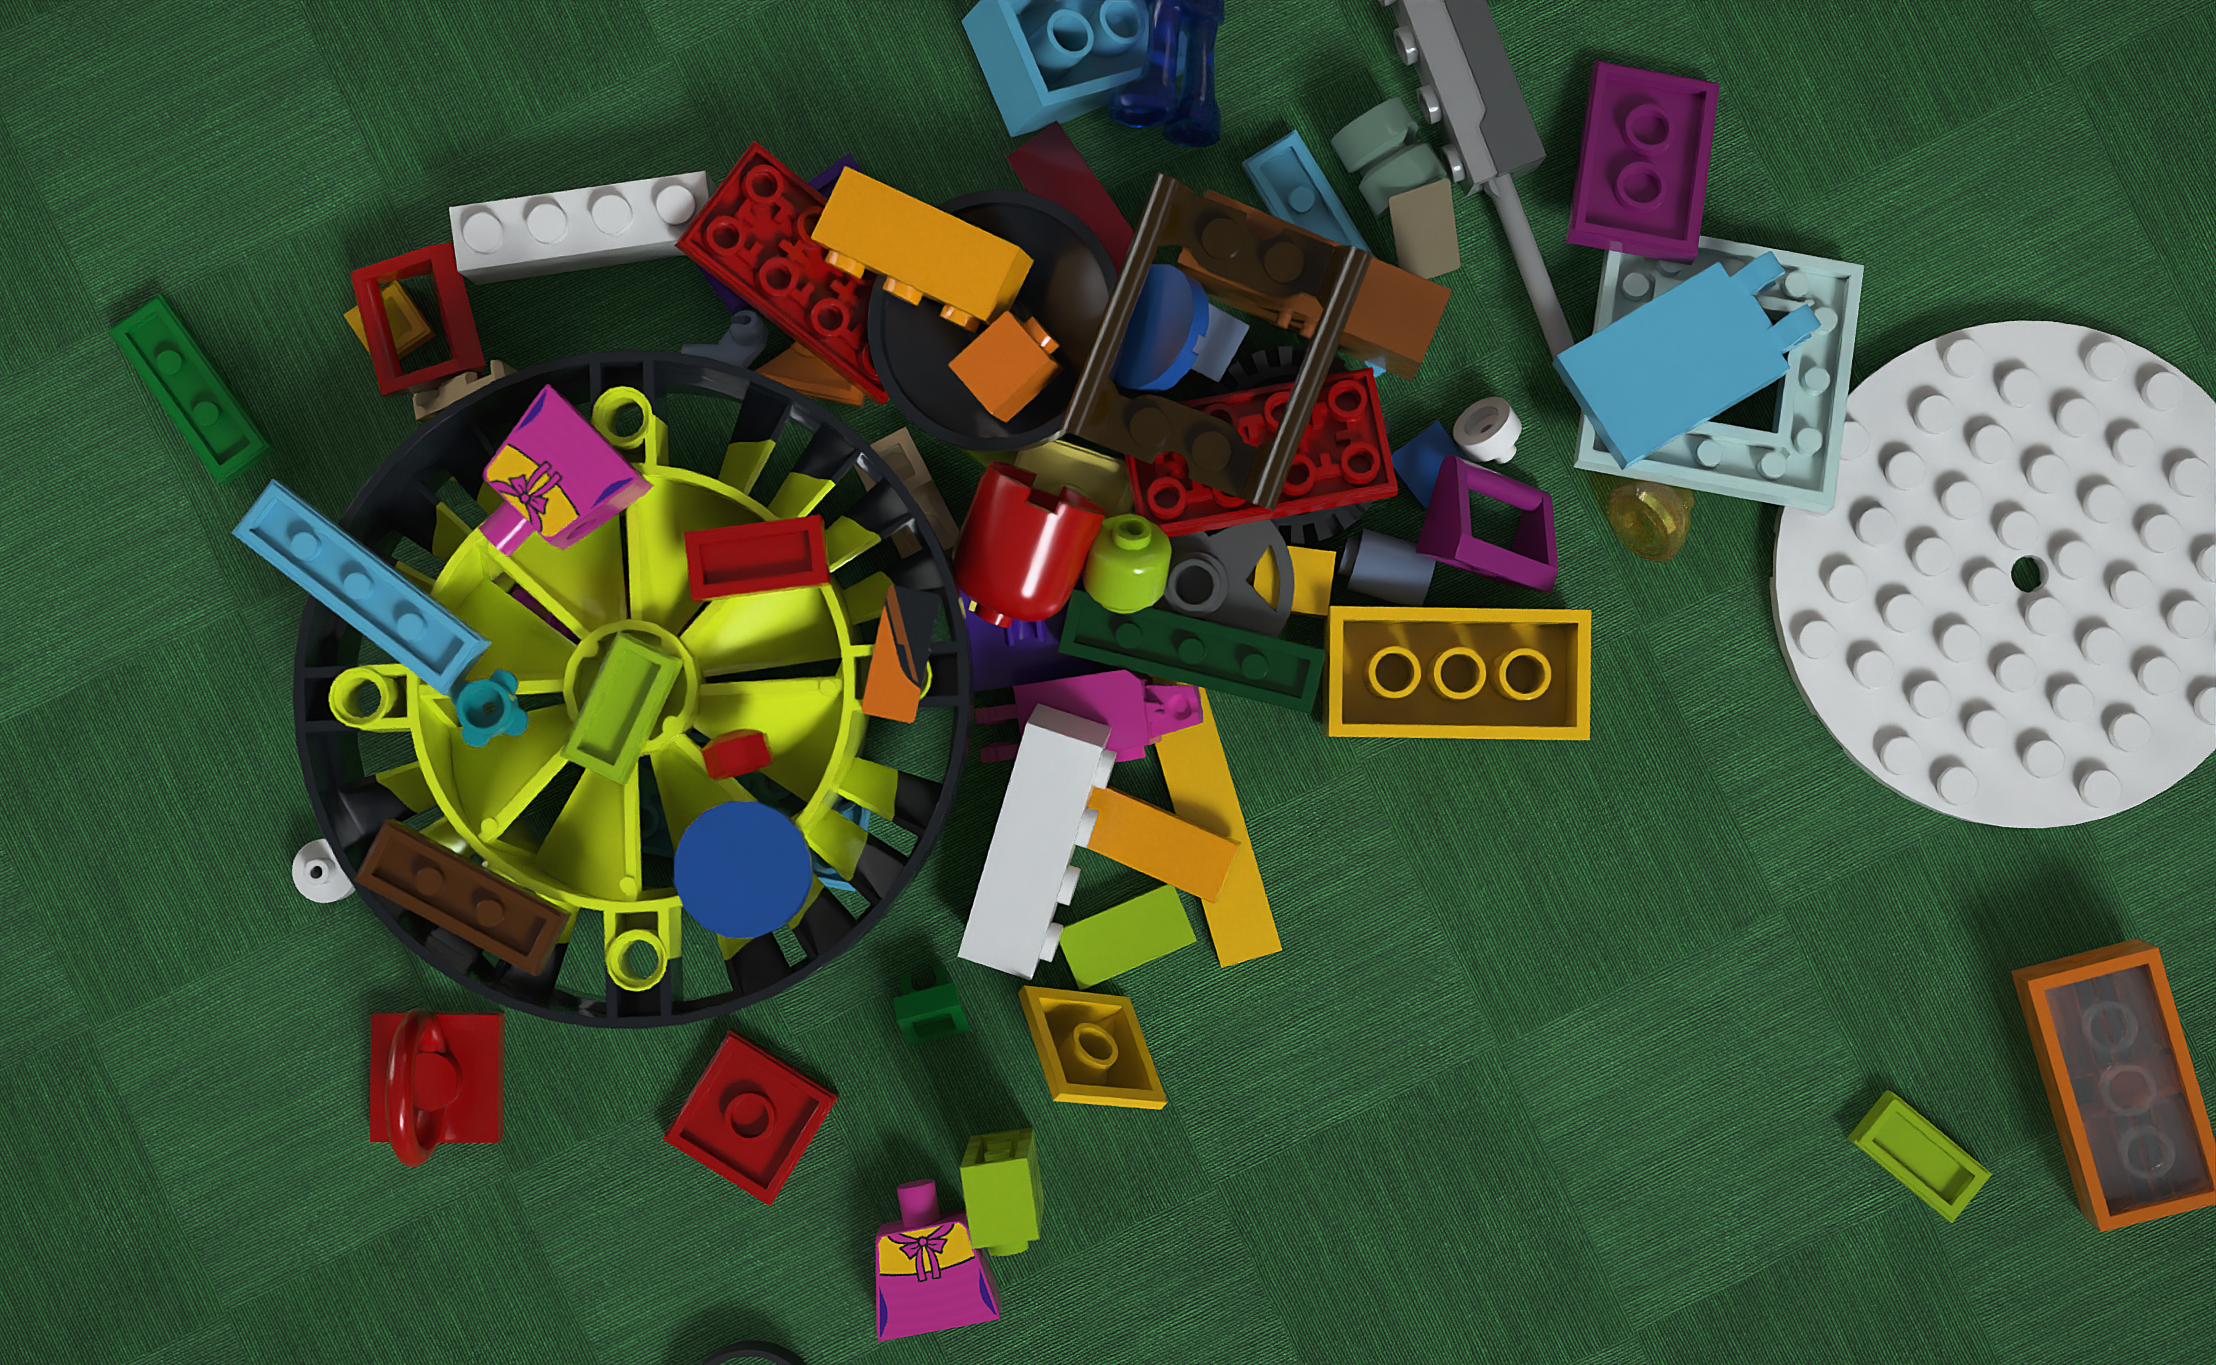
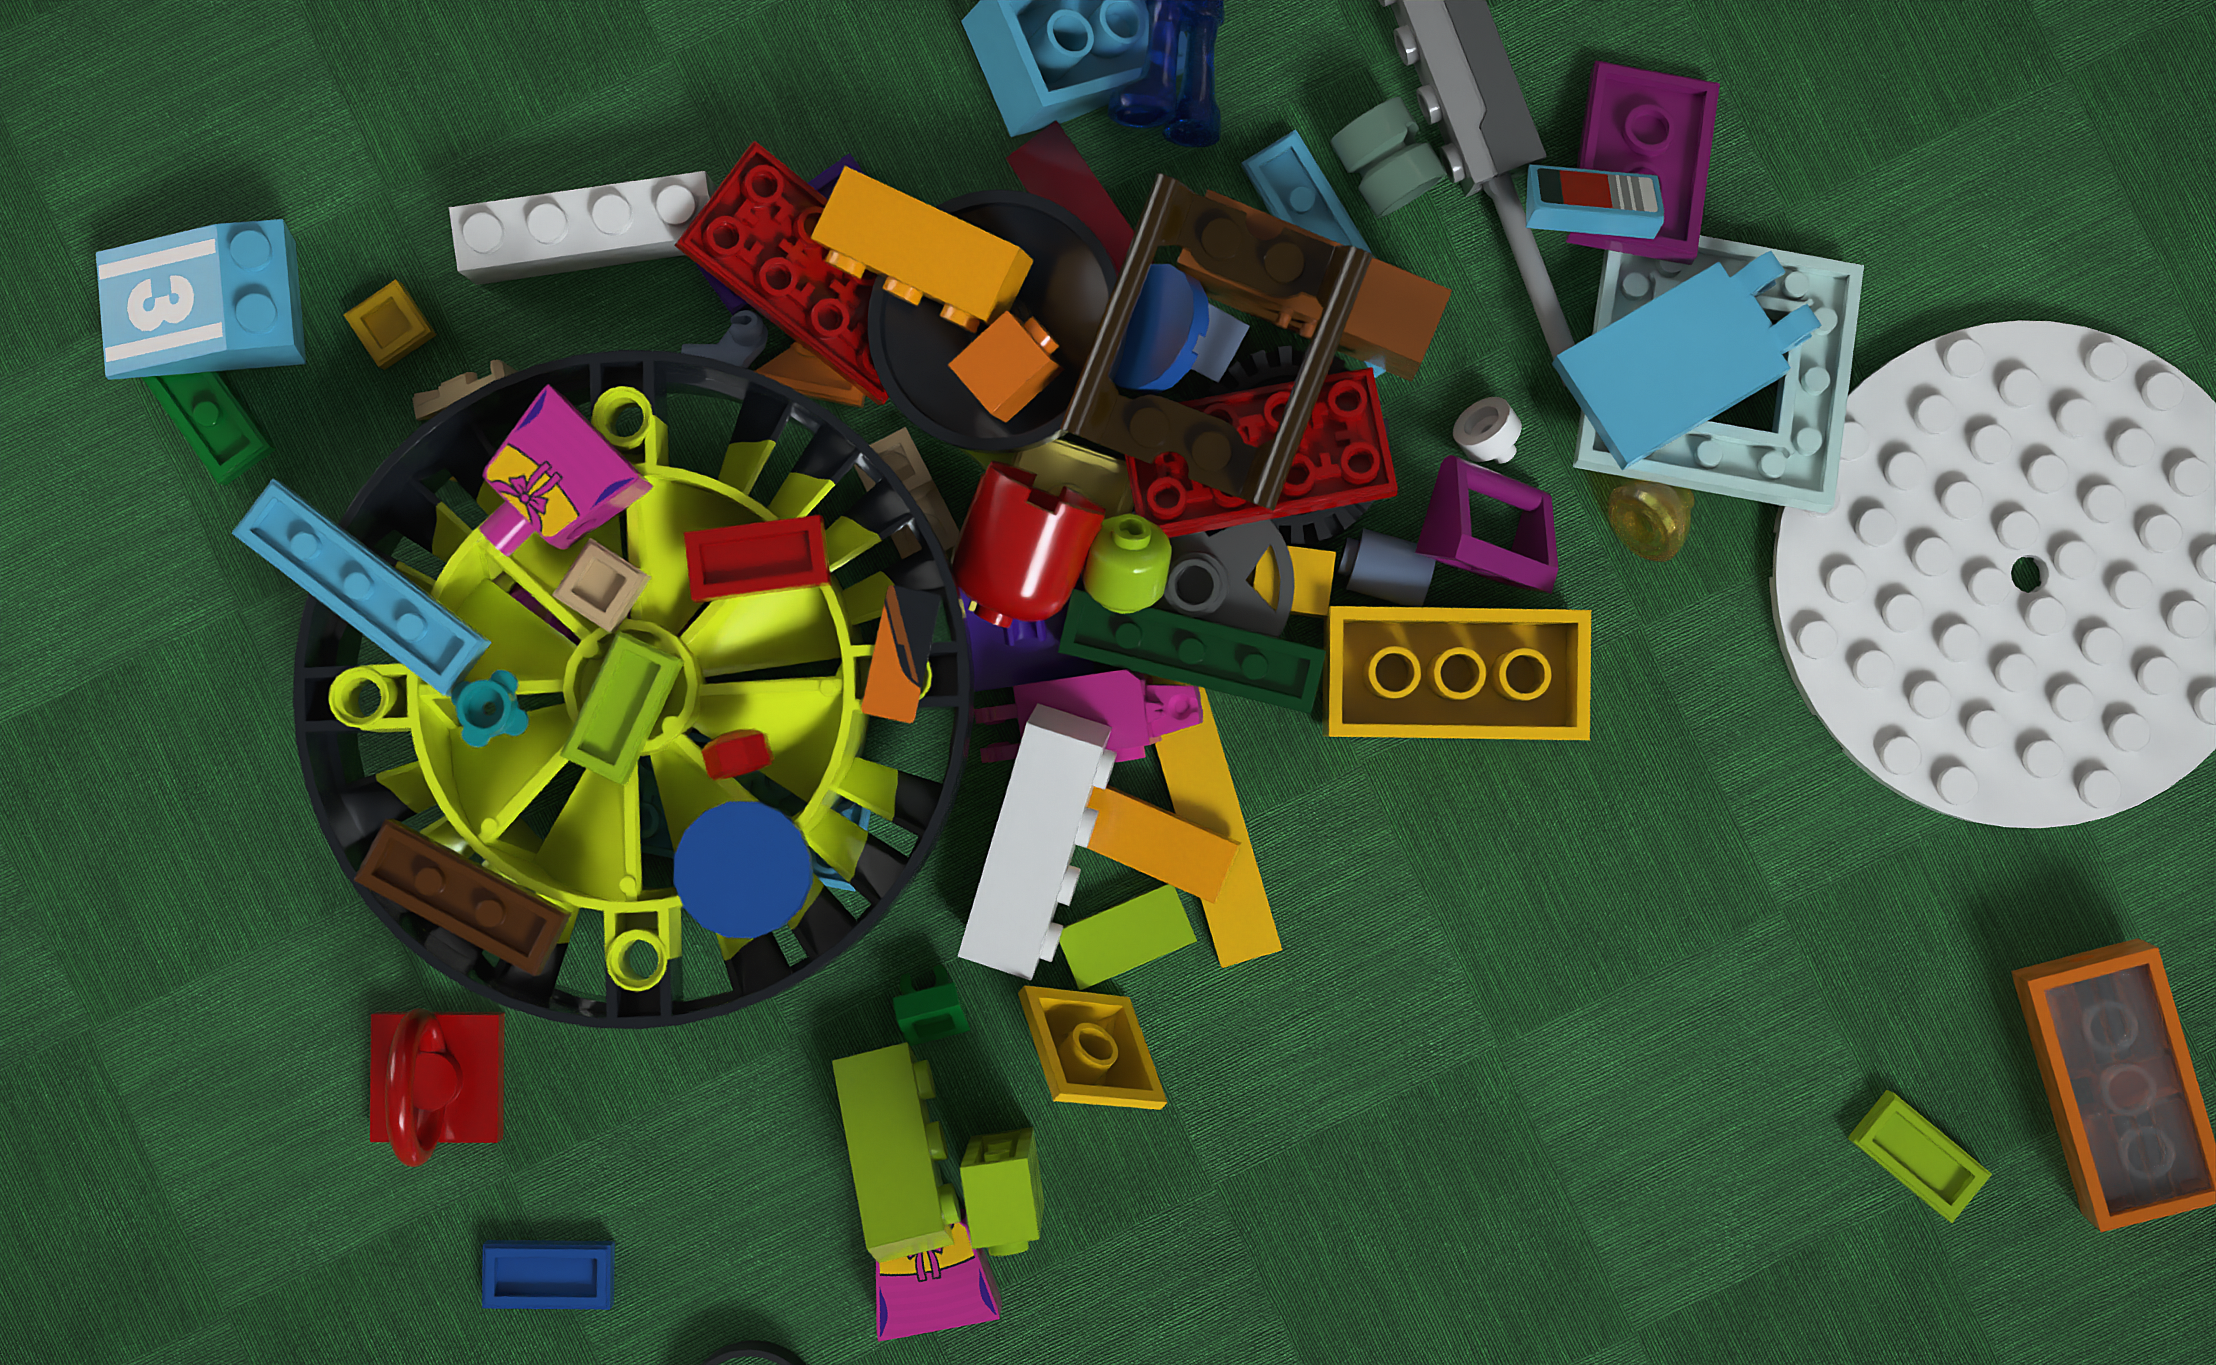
(202, 301): none -> medium azure slope
(309, 879): white tile -> none
(454, 310): red tile -> none
(548, 1274): none -> blue tile
(601, 586): none -> tan tile
(751, 1116): red tile -> none
(895, 1152): none -> lime brick
(1419, 462): blue tile -> none
(1425, 230): dark tan sticker -> none
(1593, 202): none -> slope

